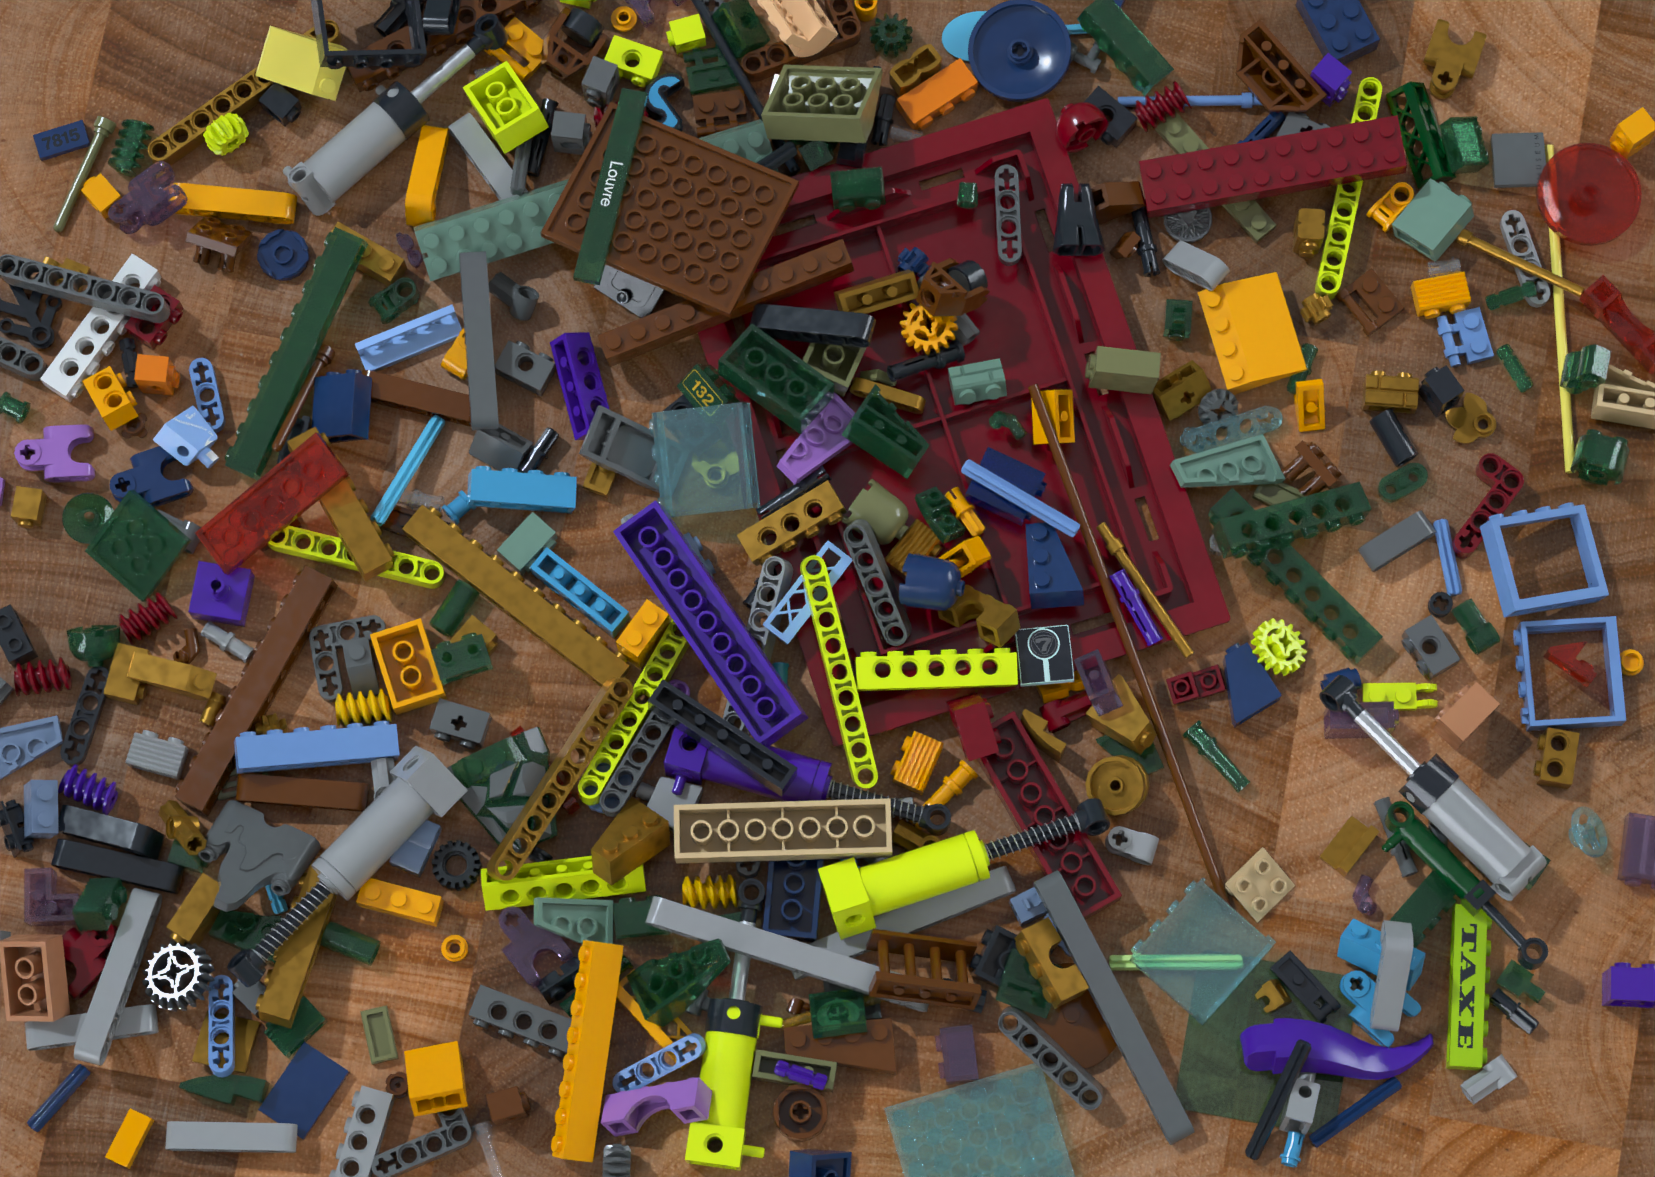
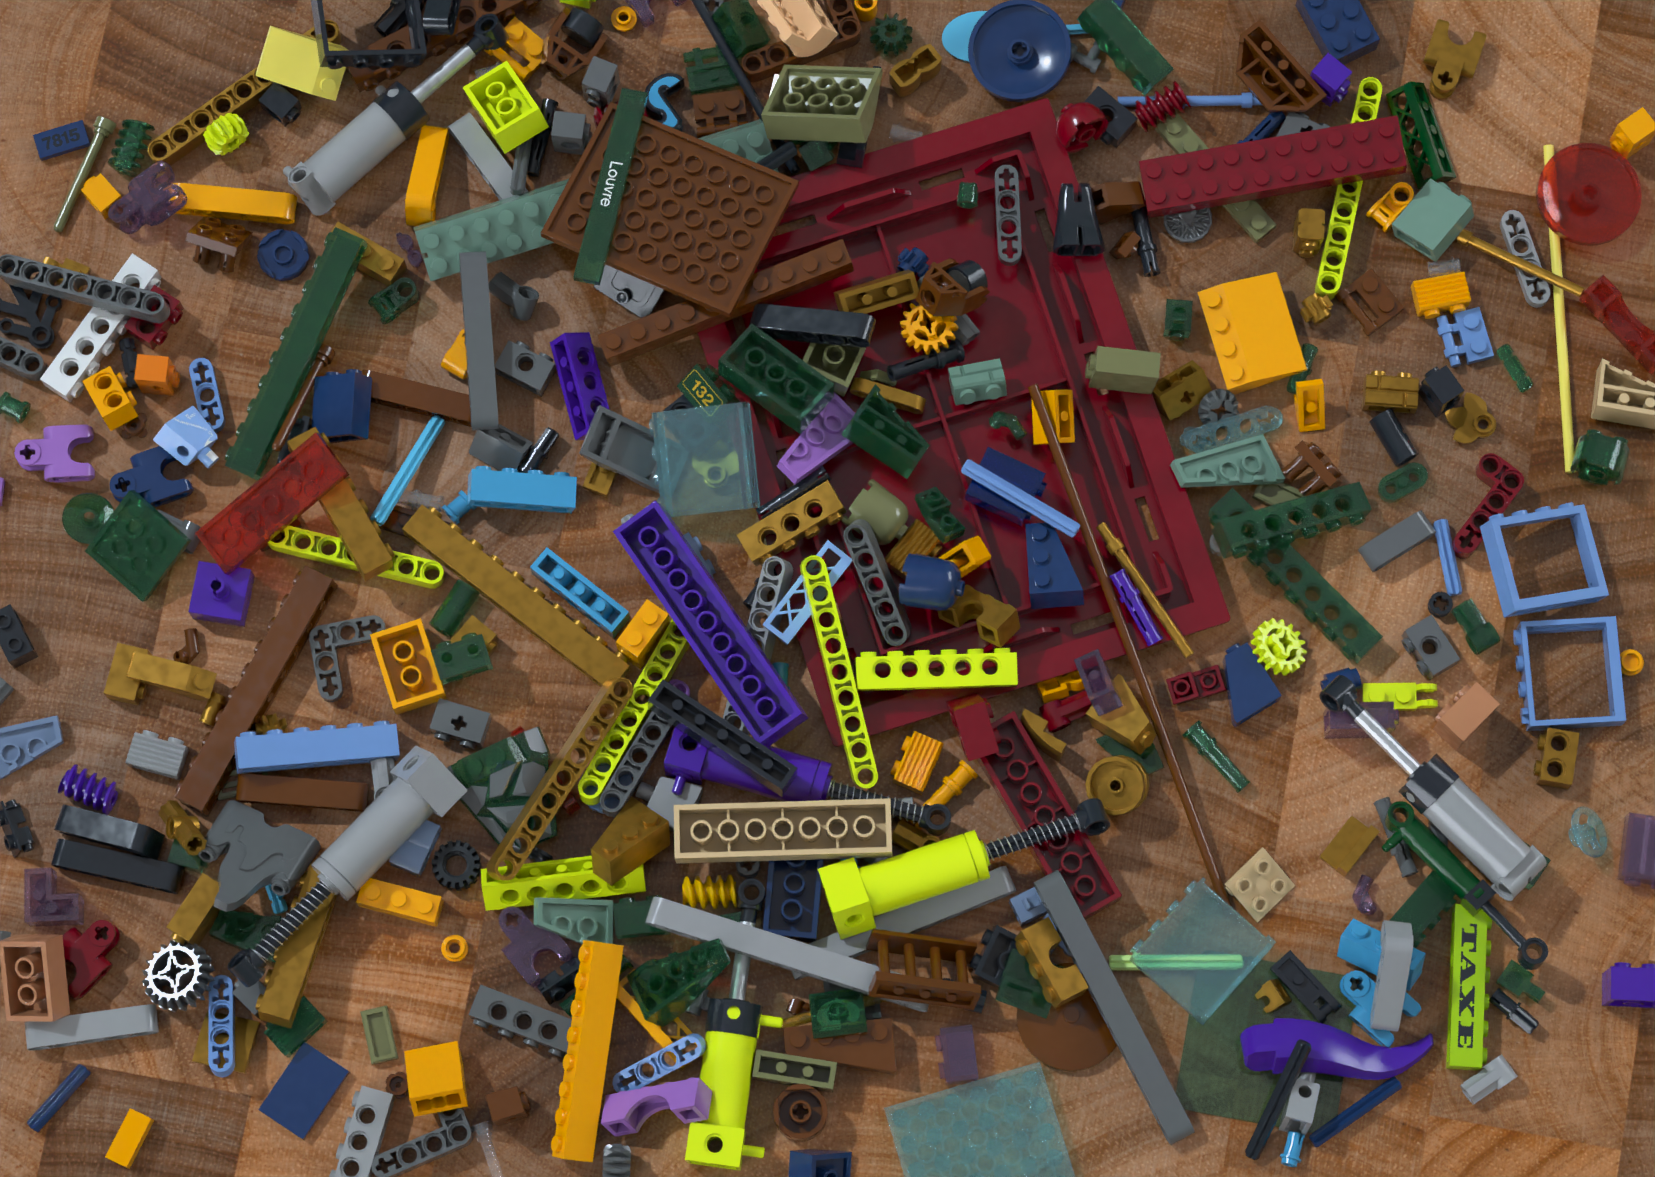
(28, 506): pearl gold brick -> none
(41, 809): sand blue brick -> none
(42, 677): dark red piece -> none
(82, 715): black beam -> none
(93, 643): clear green cylinder -> none
(99, 903): clear green brick -> none
(117, 977): light grey beam -> none
(146, 617): dark red piece -> none
(227, 641): light grey pin -> none
(227, 1088): clear green slope -> none
(231, 1137): light grey beam -> none
(350, 943): clear green pin -> none
(361, 666): dark grey slope -> none
(363, 708): yellow piece -> none
(409, 339): light blue fence -> none
(527, 544): sand green brick -> none
(649, 59): neon yellow brick -> none
(686, 34): neon yellow brick -> none
(800, 1074): dark purple axle -> none
(858, 189): clear green brick -> none
(883, 119): black axle -> none
(937, 95): orange brick -> none
(965, 512): light orange axle -> none
(1044, 655): black slope -> none
(1053, 1070): dark grey beam -> none
(1135, 845): light grey piece -> none
(1196, 265): light grey beam -> none
(1464, 144): clear green brick -> none
(1511, 295): clear green axle -> none
(1517, 159): dark grey slope -> none
(1565, 658): clear red slope -> none
(1585, 368): clear green brick -> none

